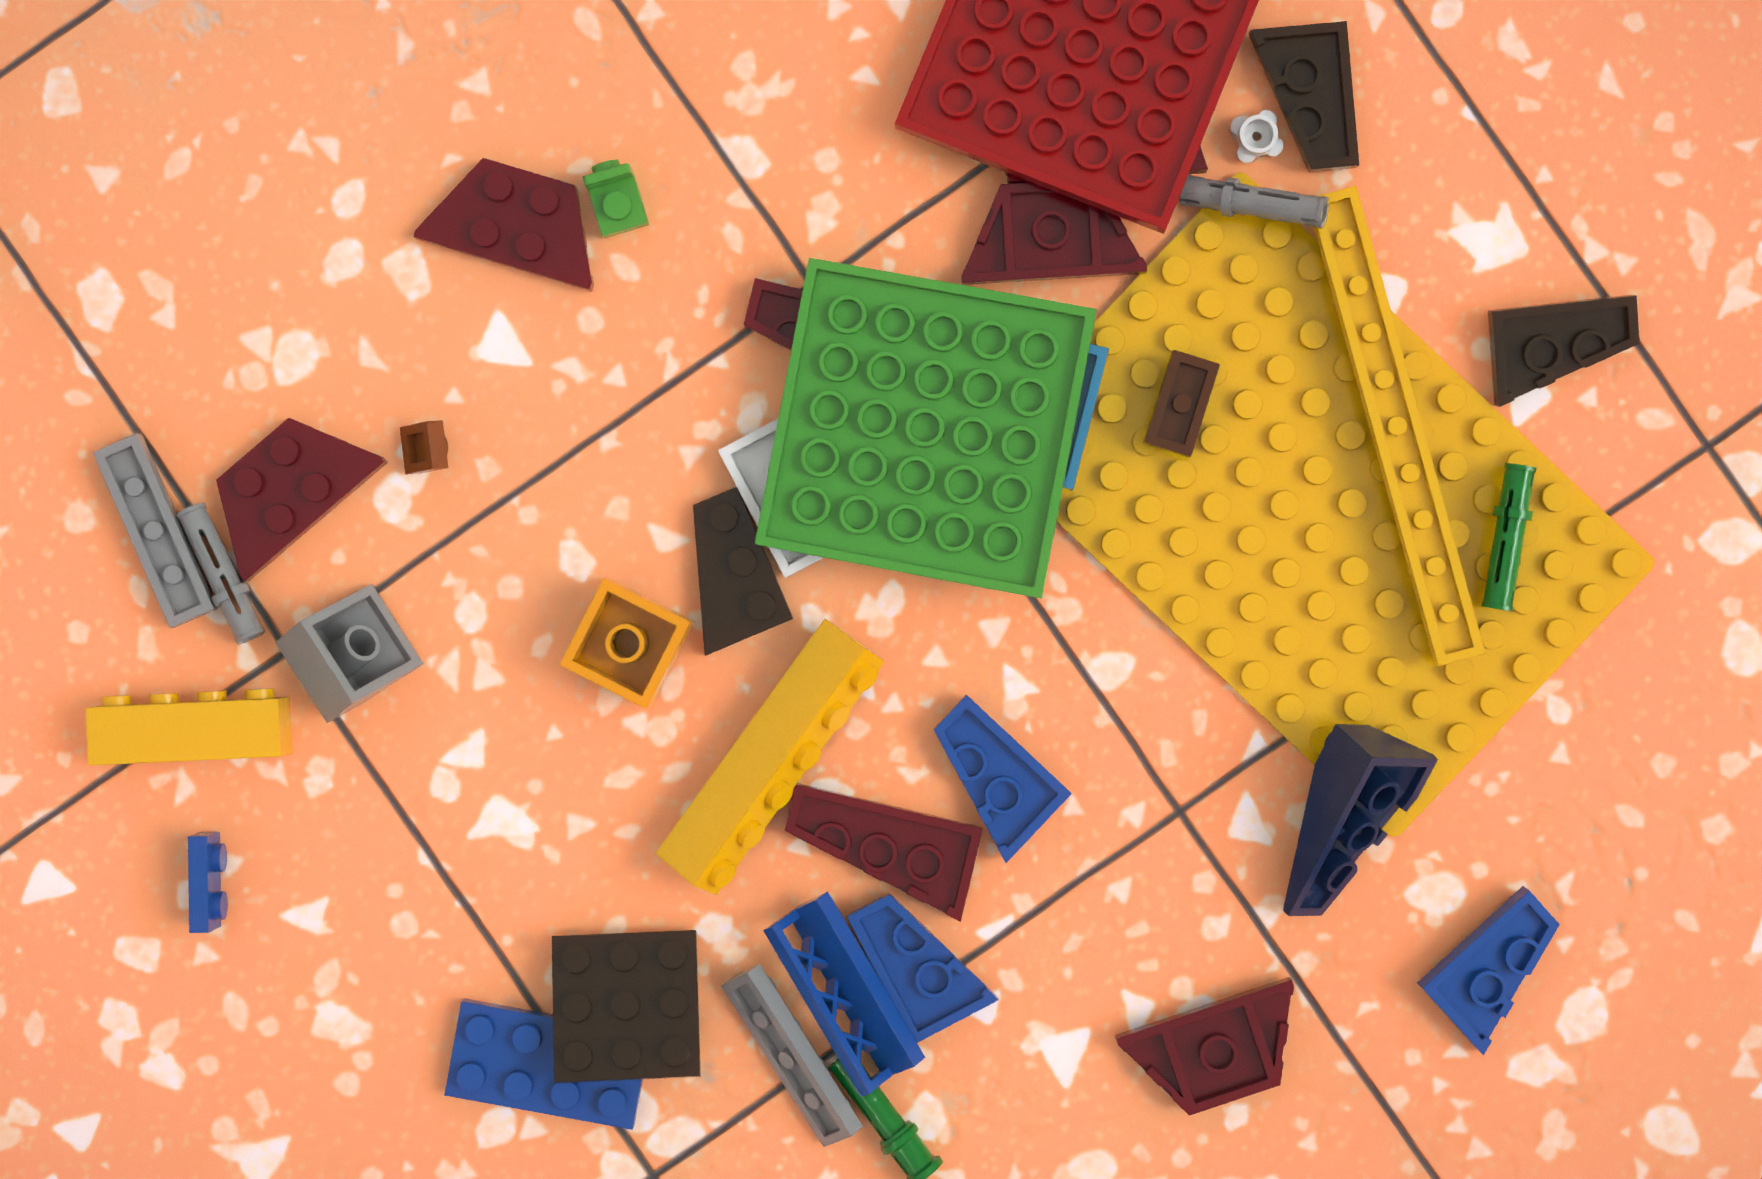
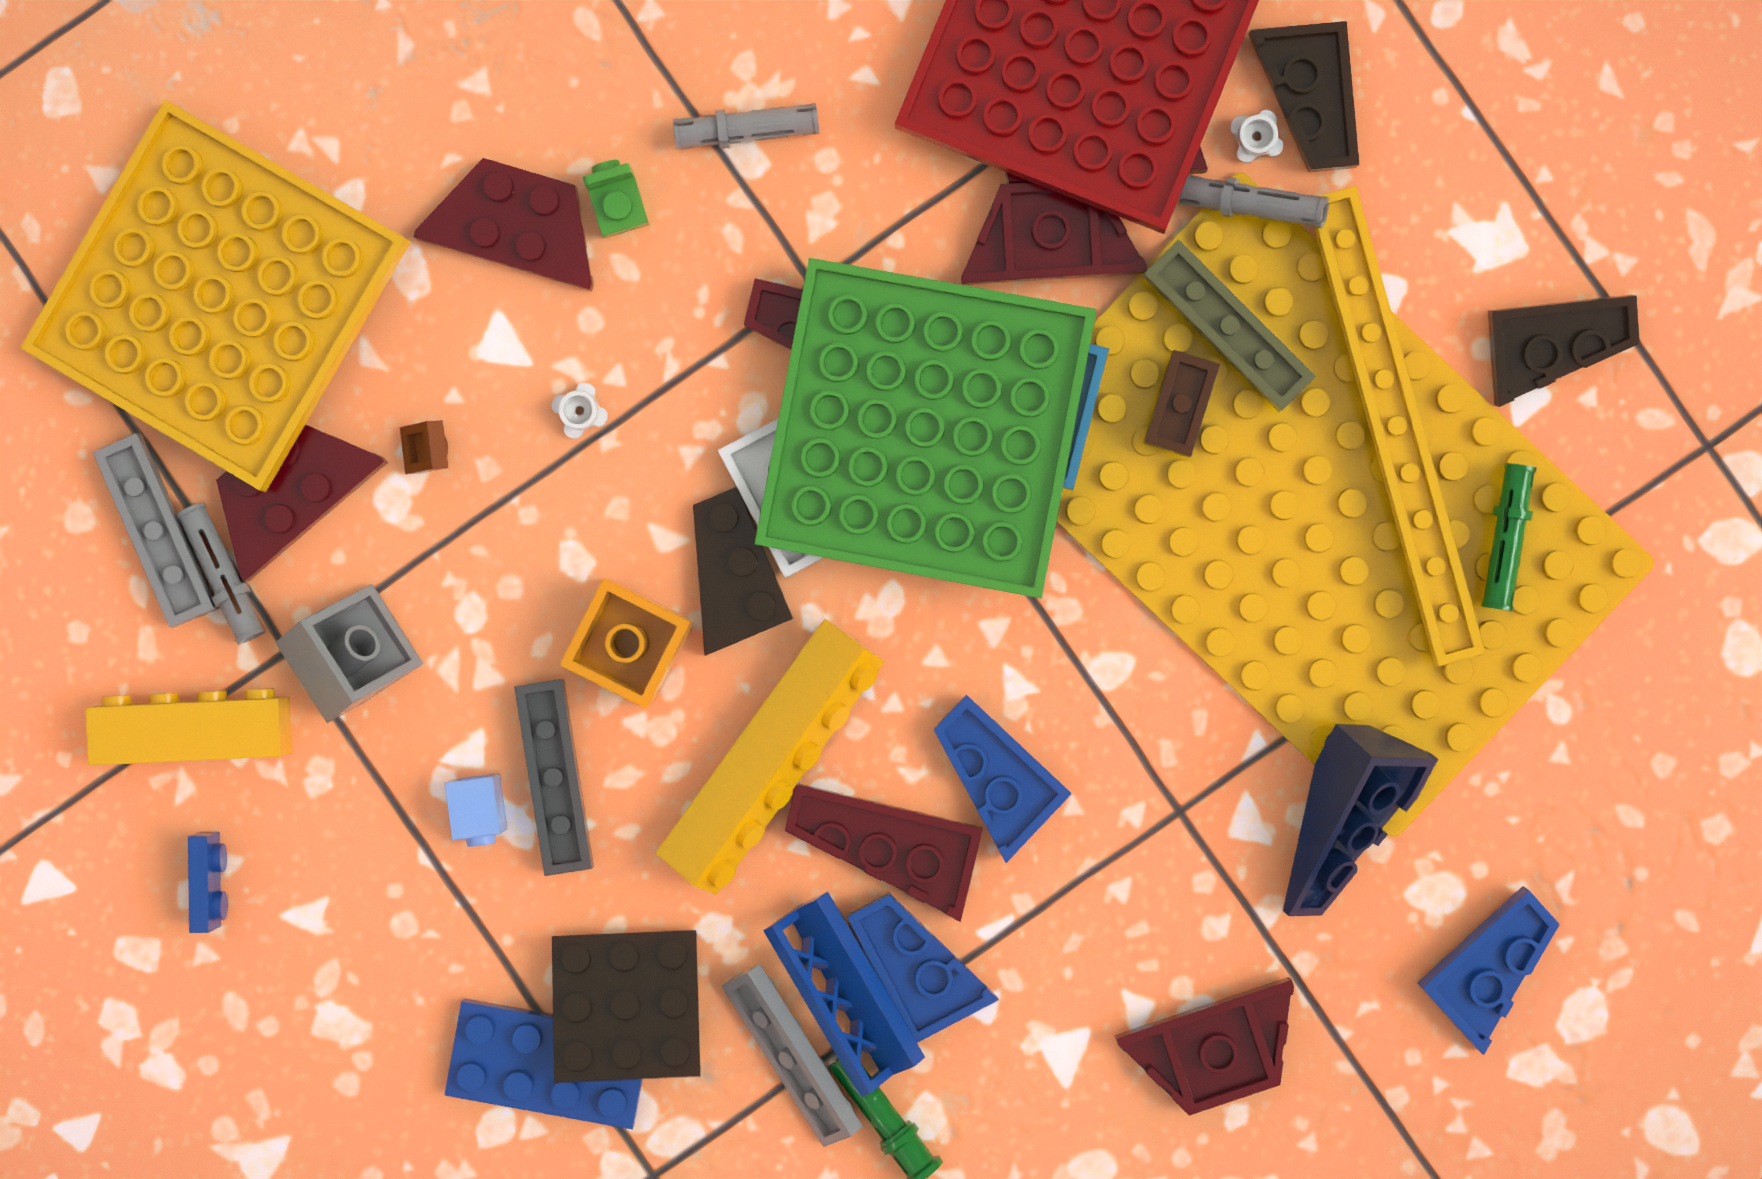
(215, 295): none -> yellow plate
(476, 809): none -> light blue brick
(554, 777): none -> dark grey plate
(592, 415): none -> white plate
(745, 126): none -> light grey pin
(1229, 325): none -> olive plate

